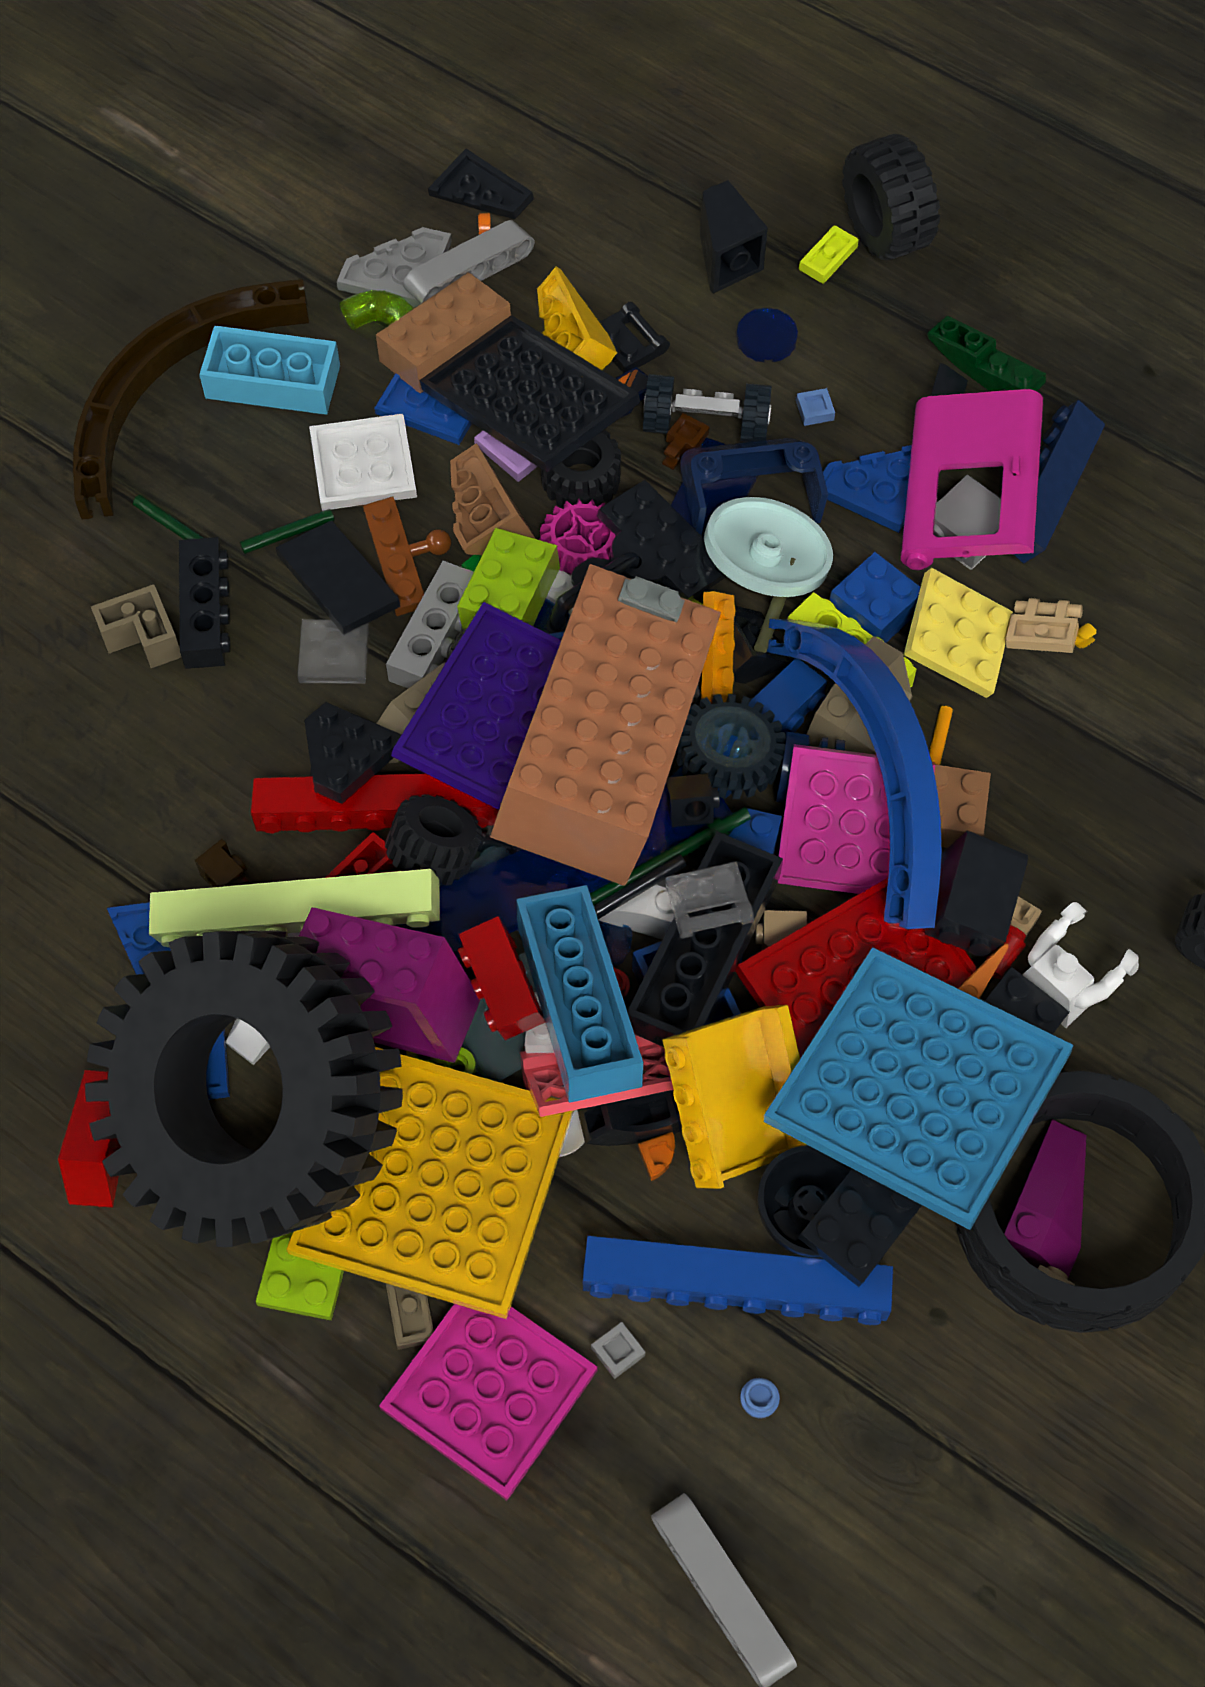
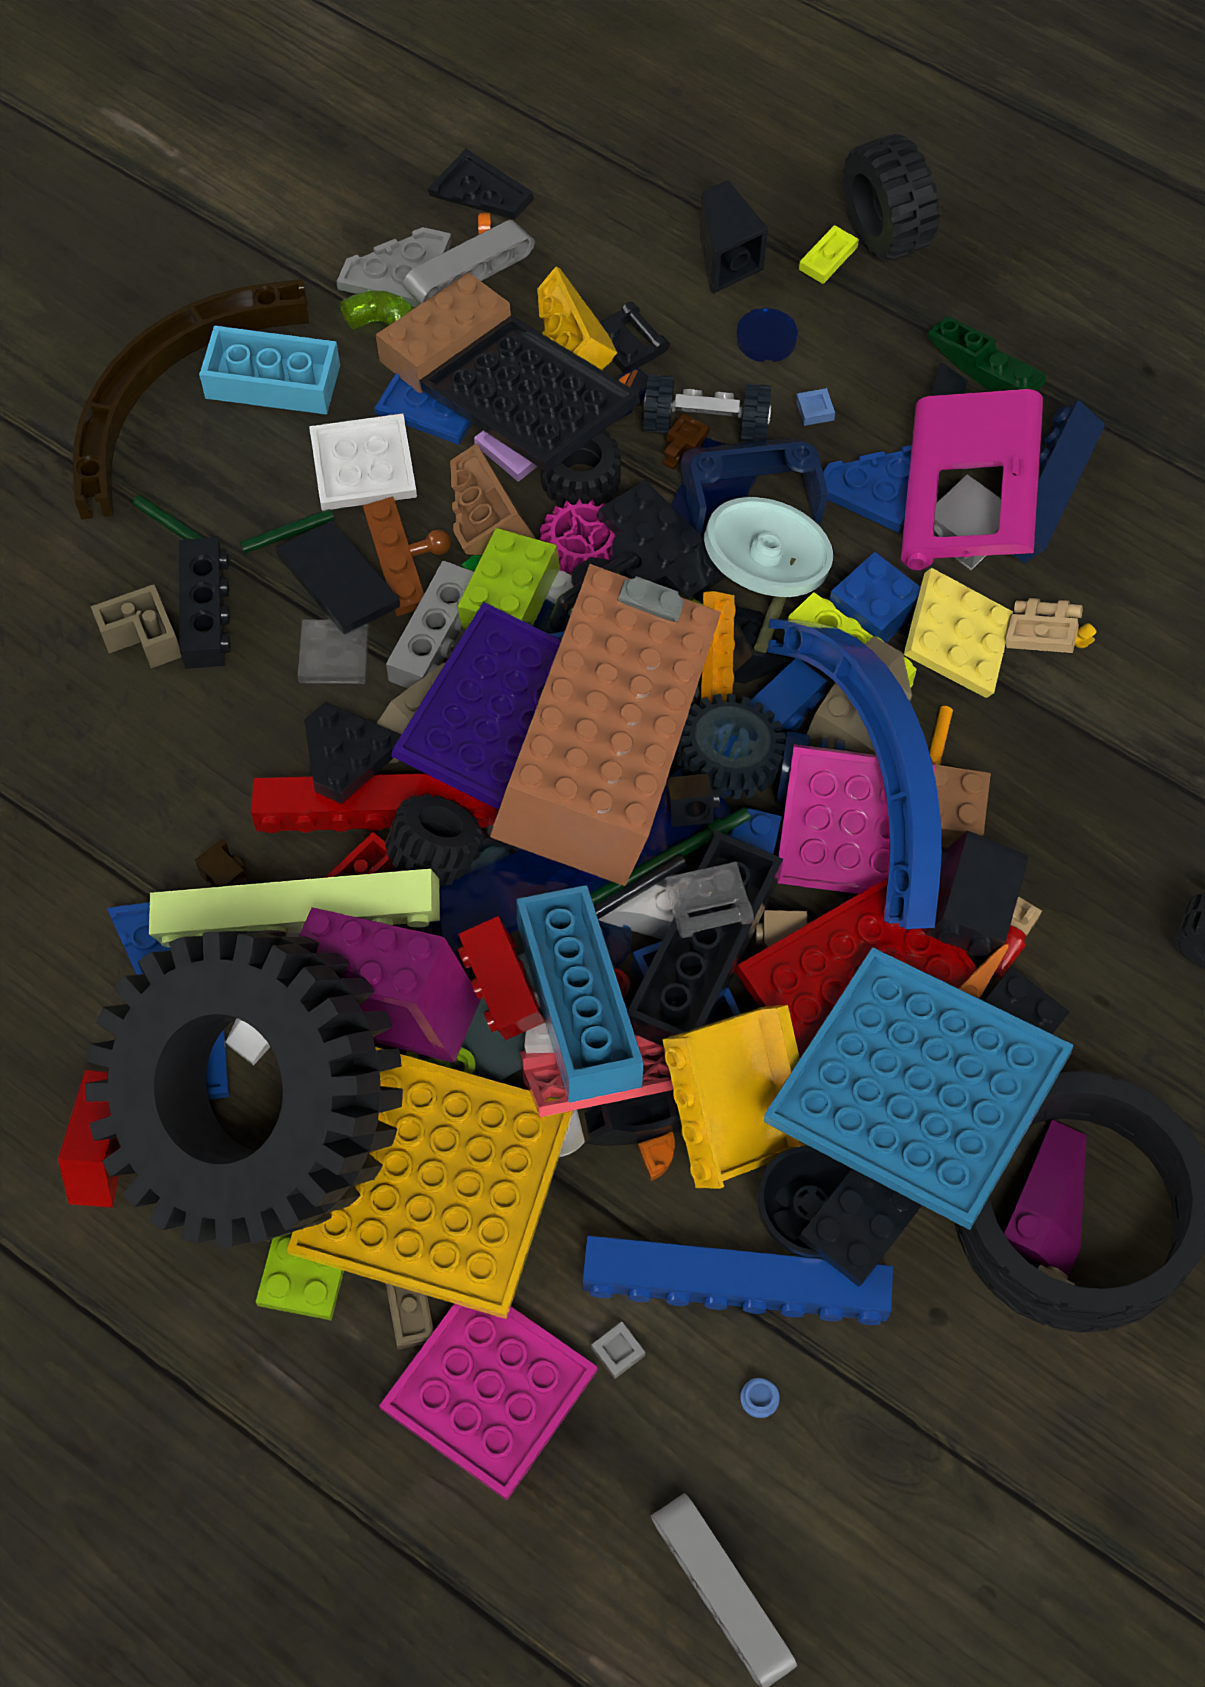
(1064, 977): white torso -> none

